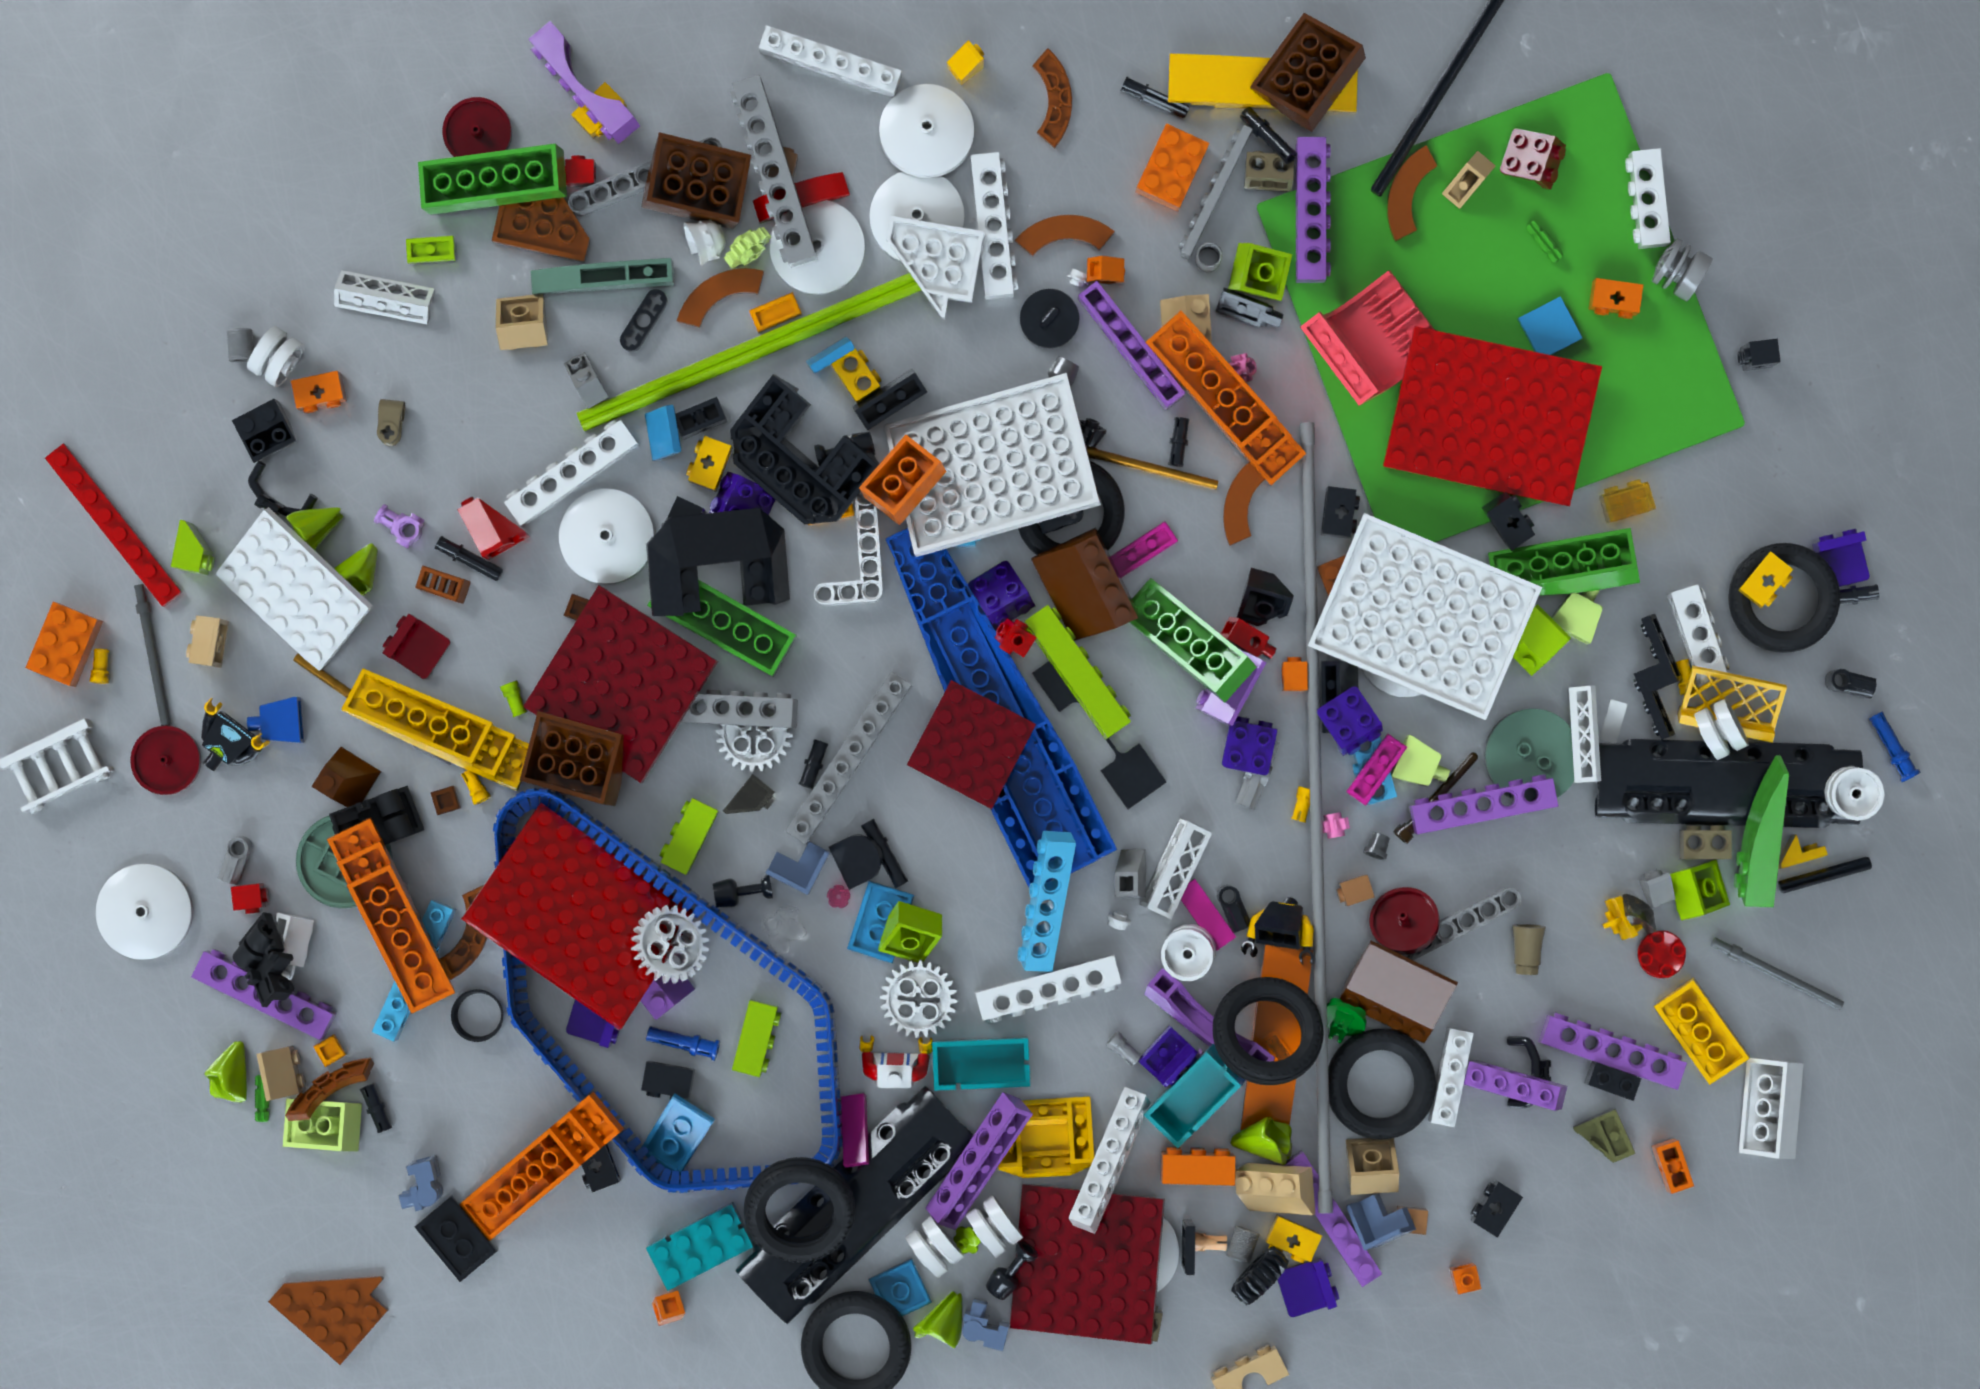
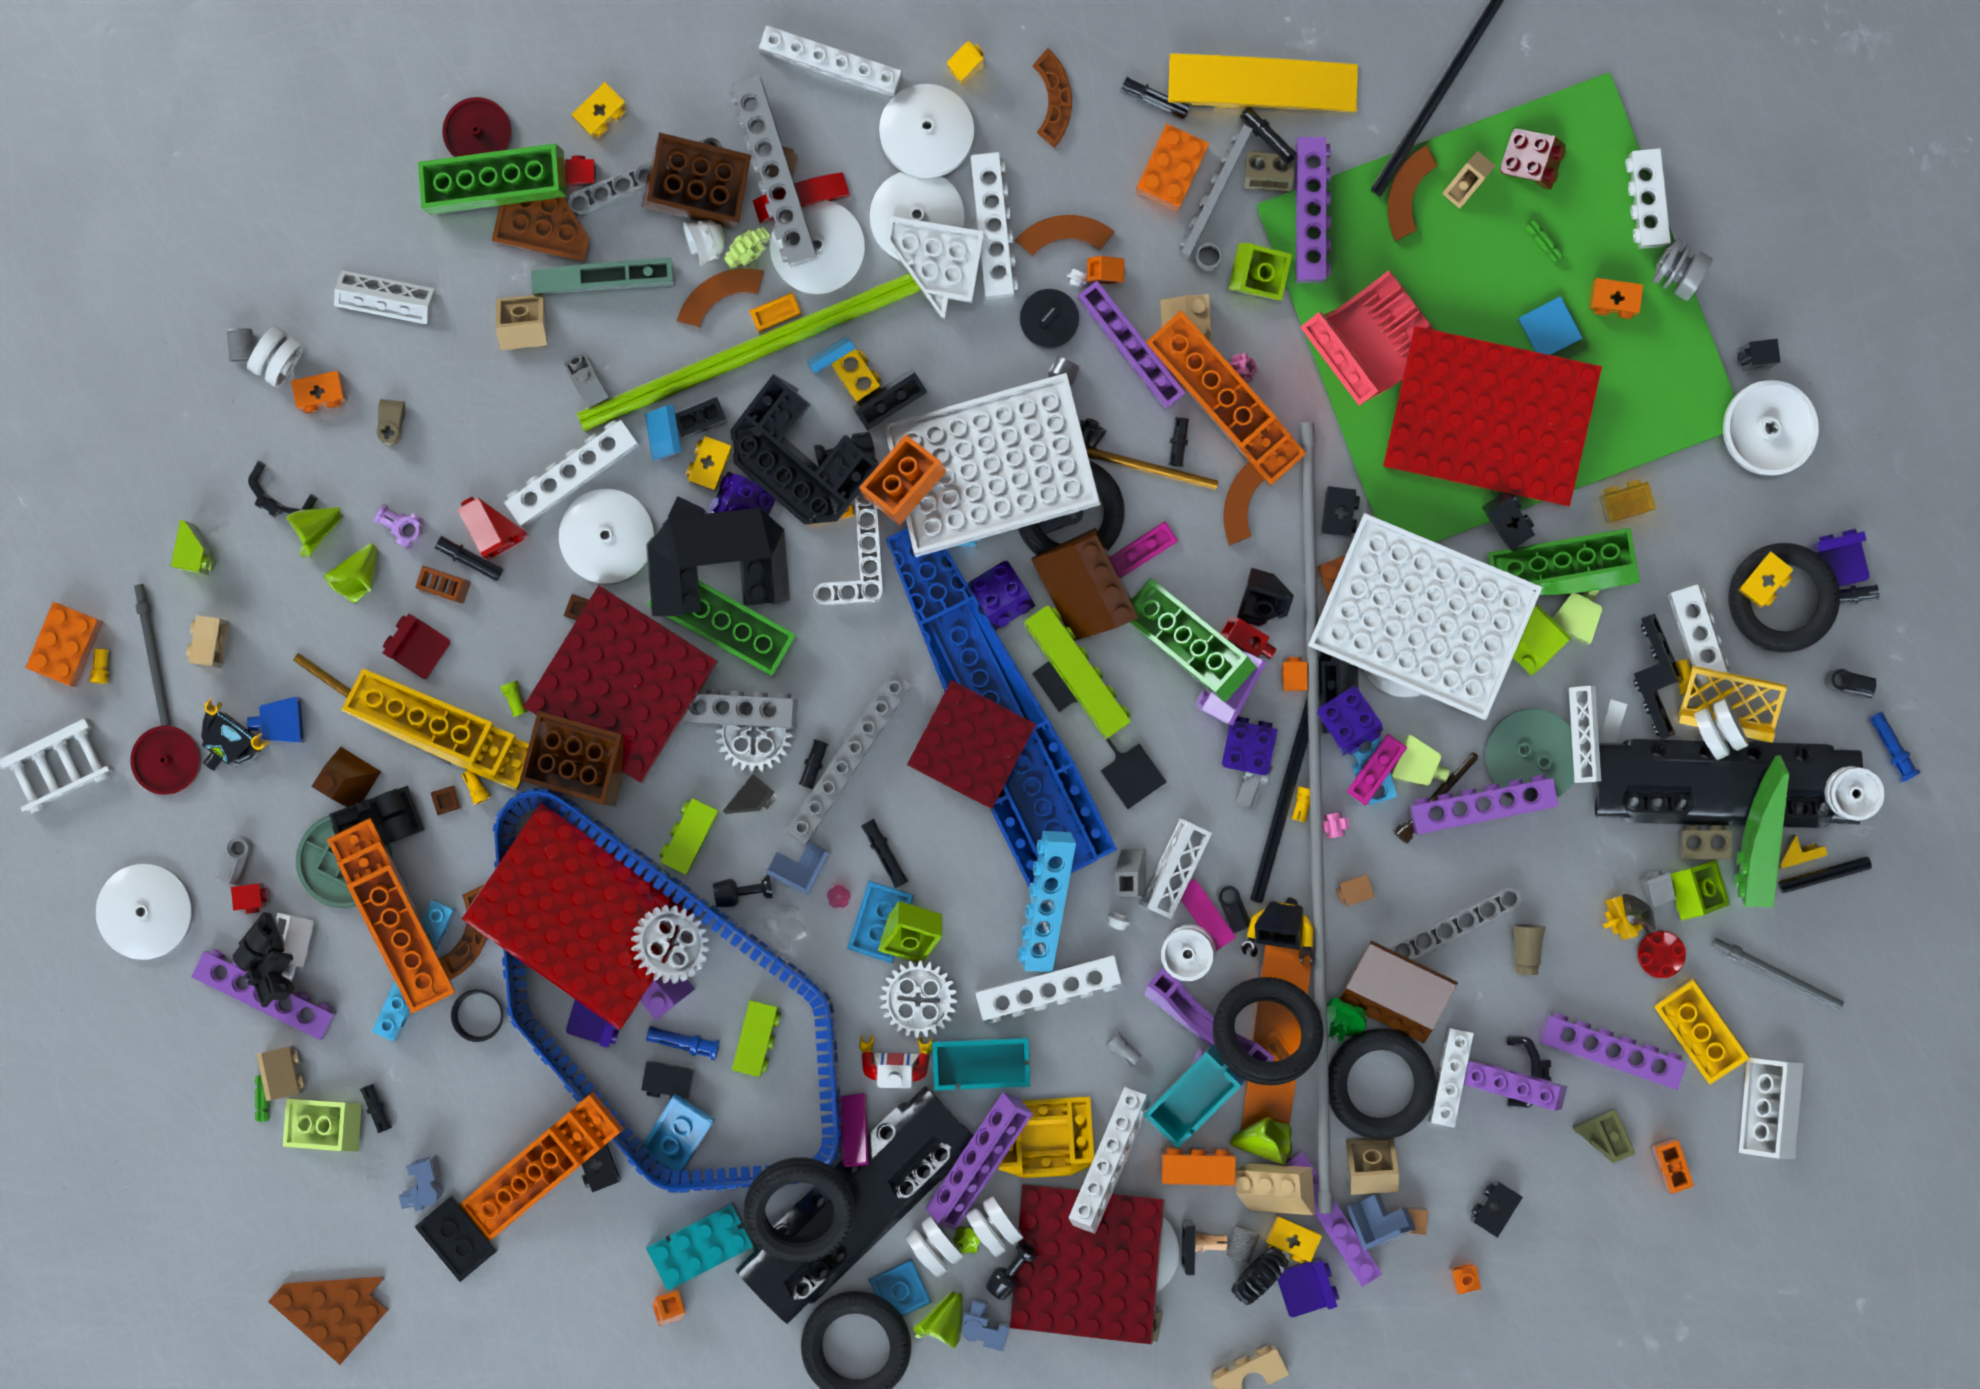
(113, 525): red plate -> none
(228, 1074): lime hat -> none
(264, 430): black slope -> none
(293, 589): white plate -> none
(327, 1084): dark orange tile -> none
(330, 1050): light orange tile -> none
(430, 249): lime plate -> none
(610, 113): medium lavender arch -> none
(629, 332): black beam -> none
(857, 859): black tile -> none
(1014, 637): red brick -> none
(1168, 1057): dark purple bracket -> none
(1247, 309): hinge -> none
(1284, 799): none -> black axle
(1309, 71): reddish brown slope -> none
(1377, 846): dark grey piece -> none
(1404, 920): dark red piece -> none
(1612, 1080): black brick -> none
(1791, 425): none -> white dish

